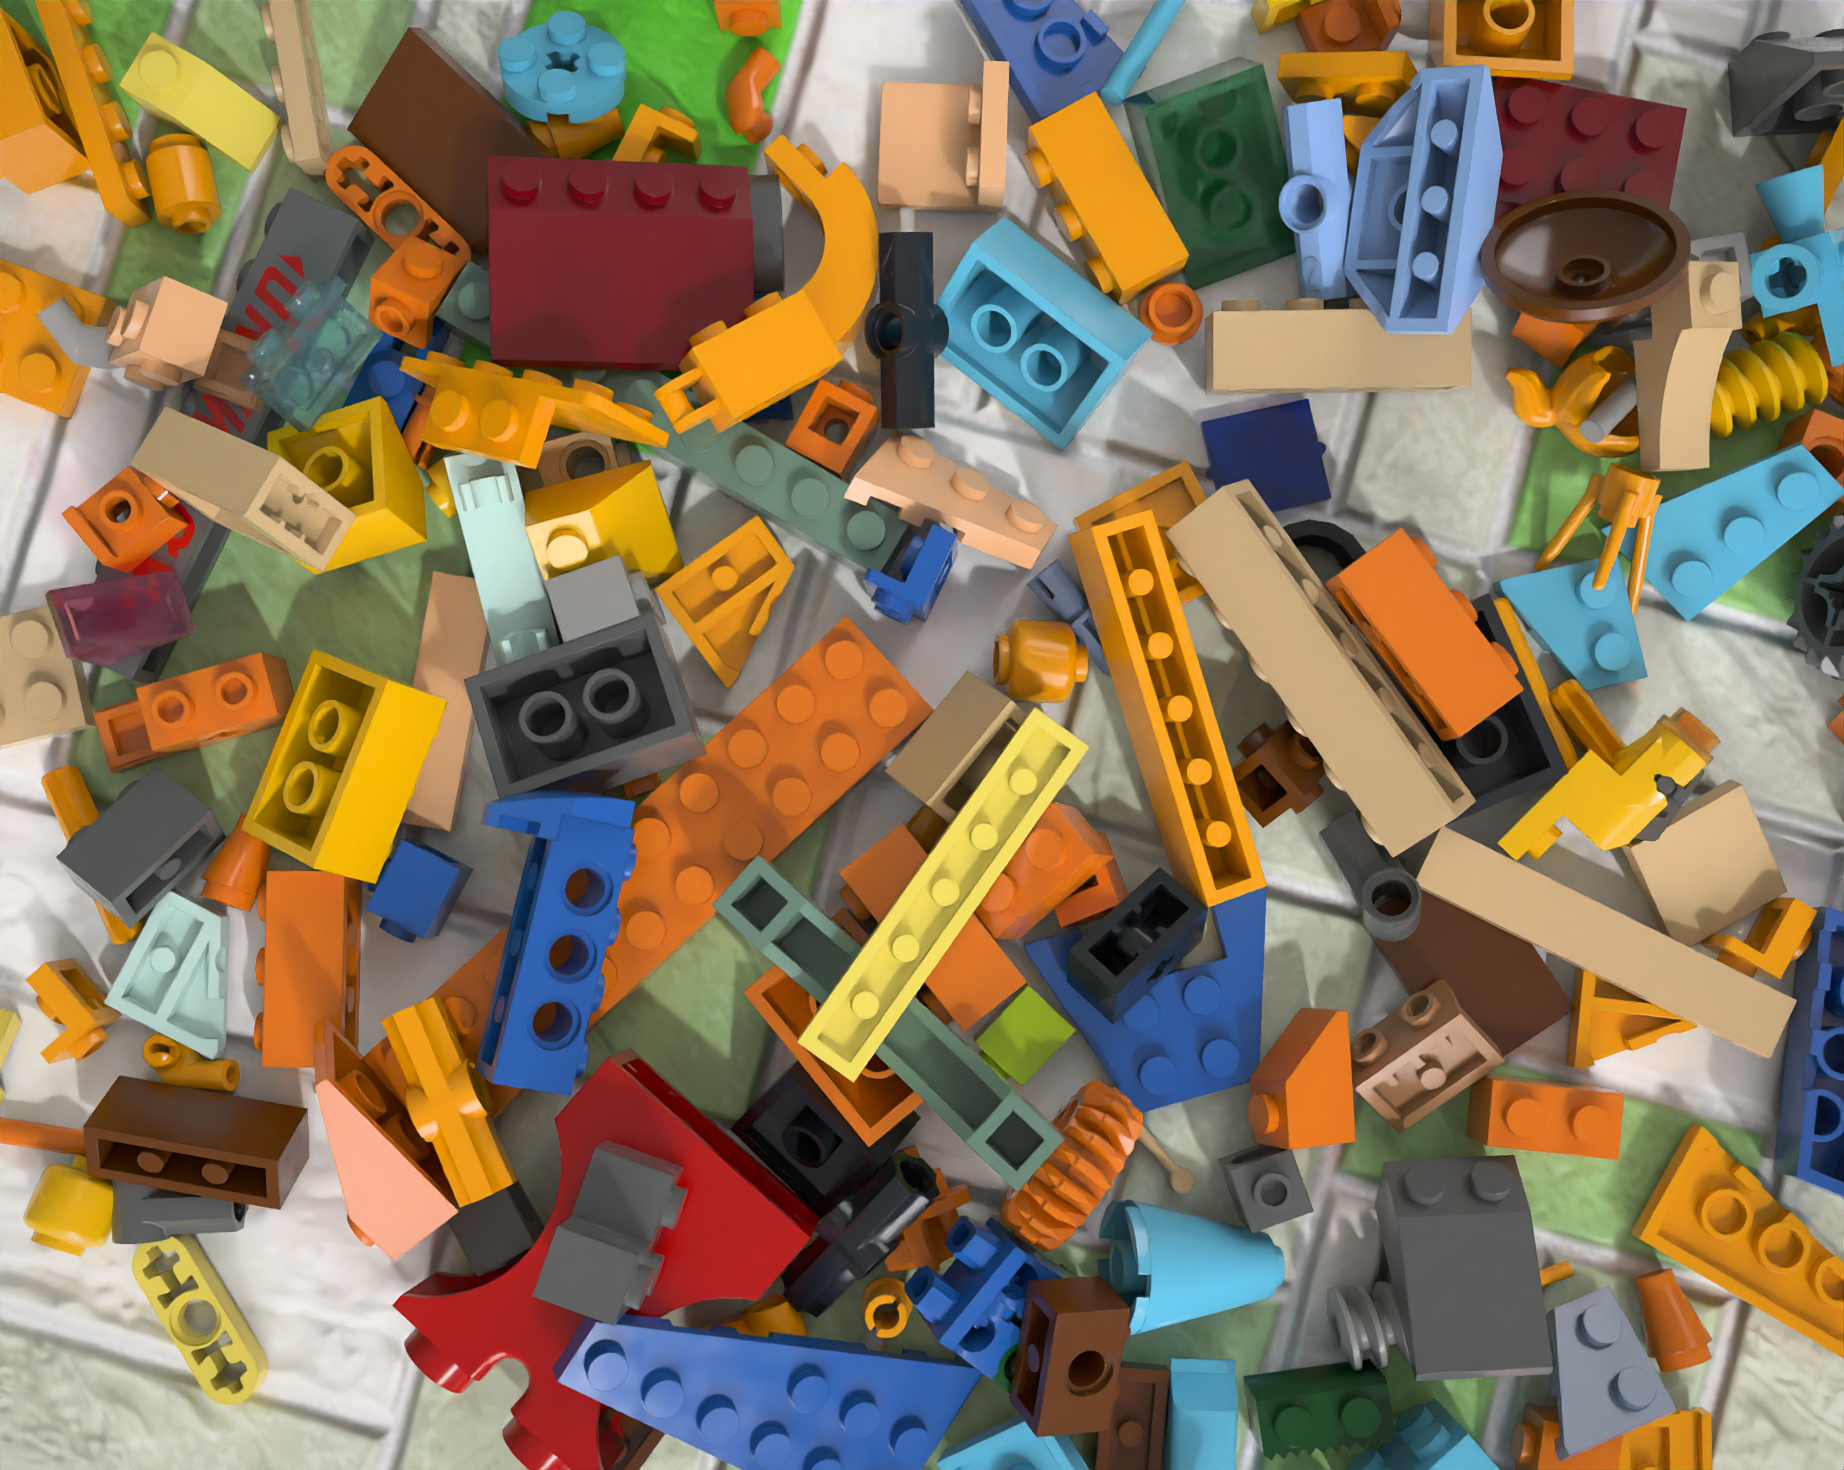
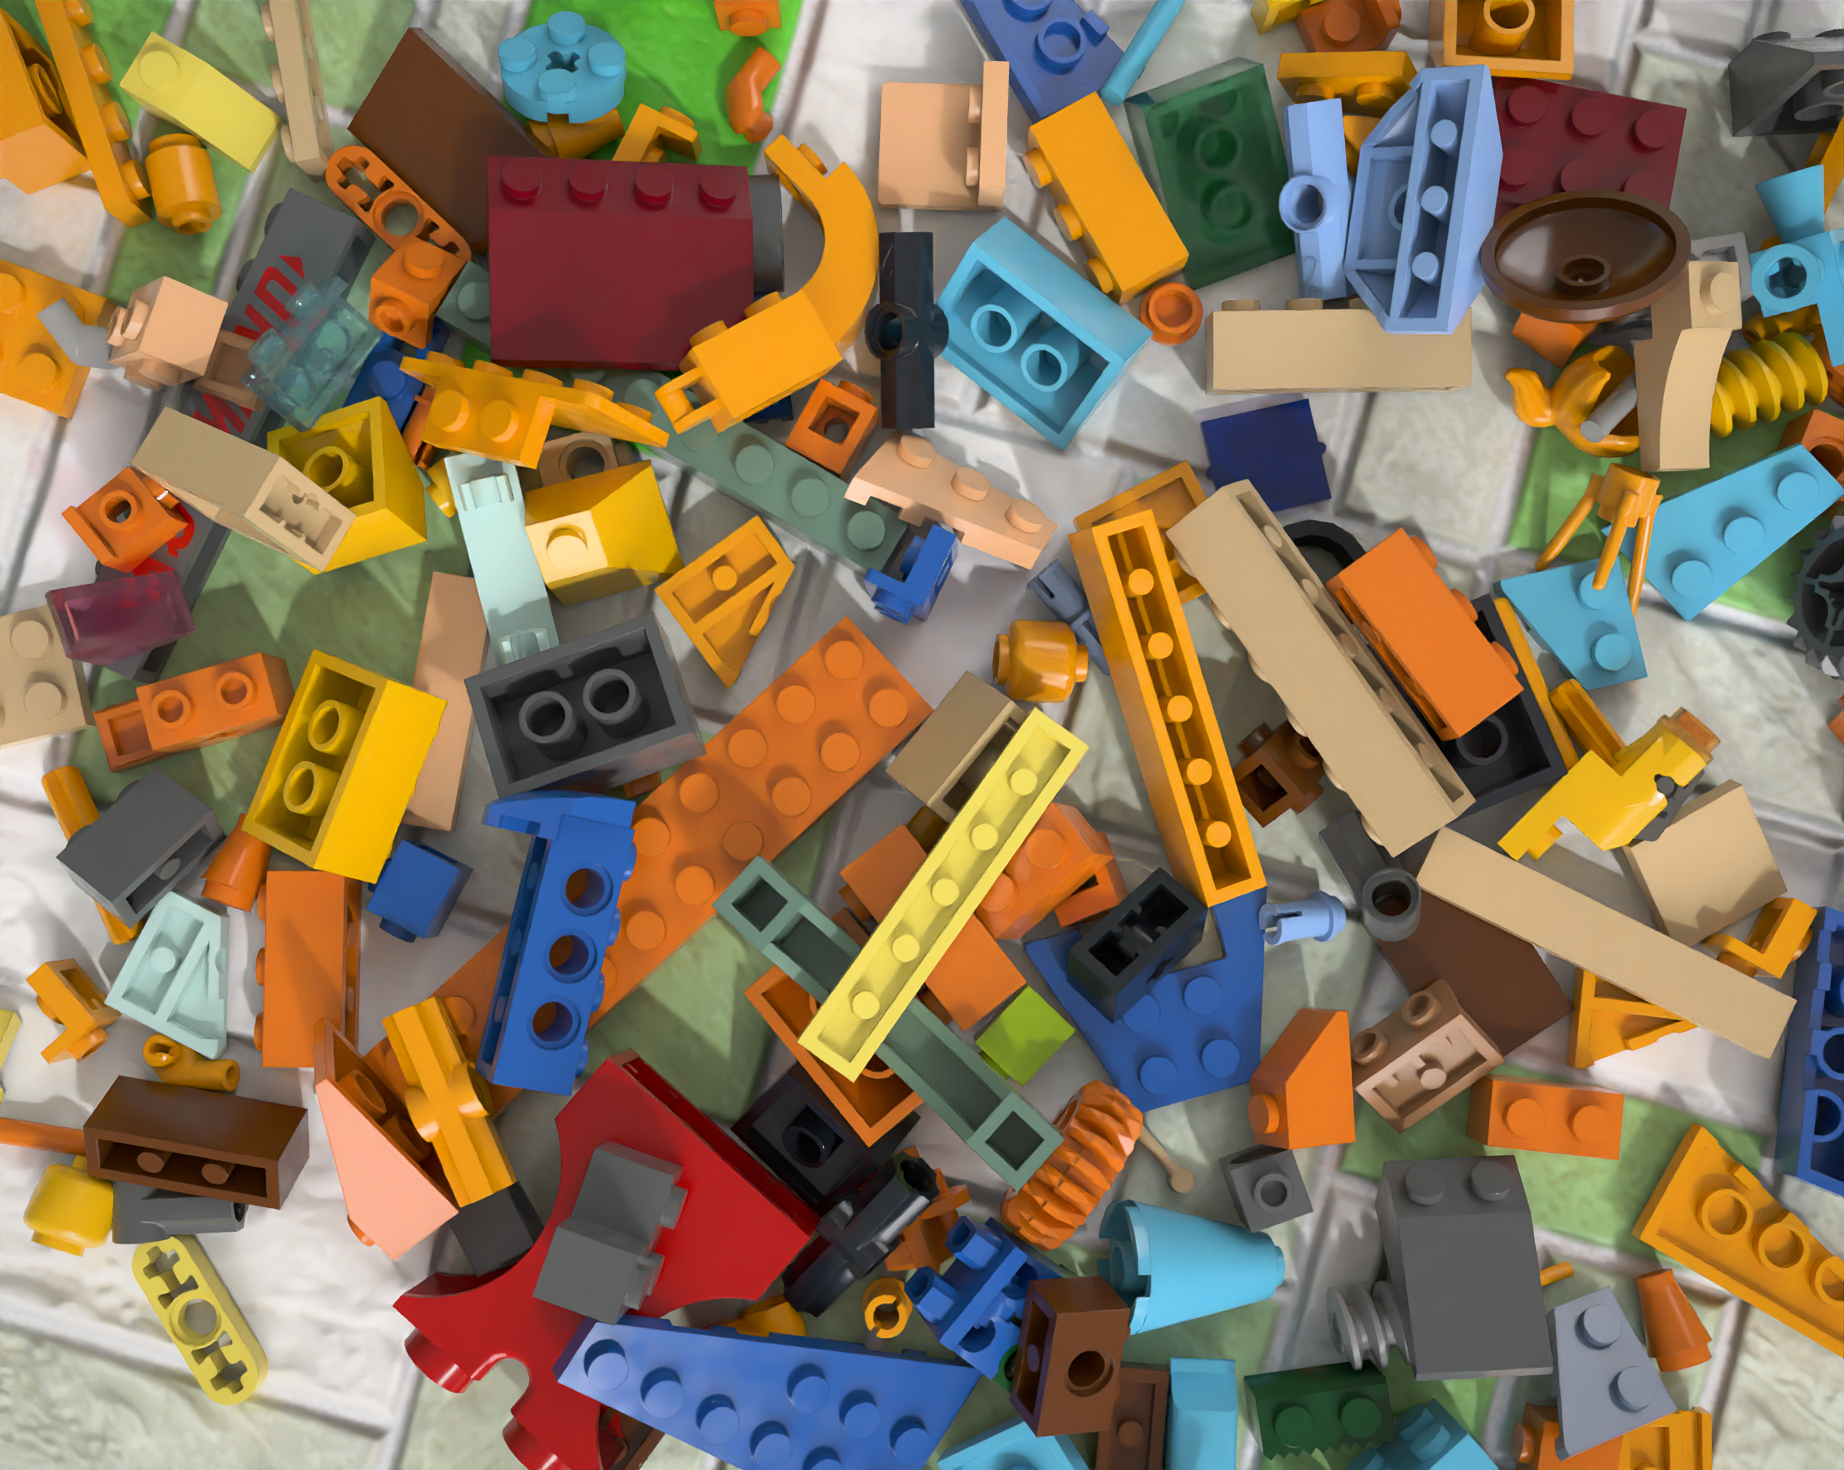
(600, 598): light grey brick -> none
(1315, 917): none -> light blue pin

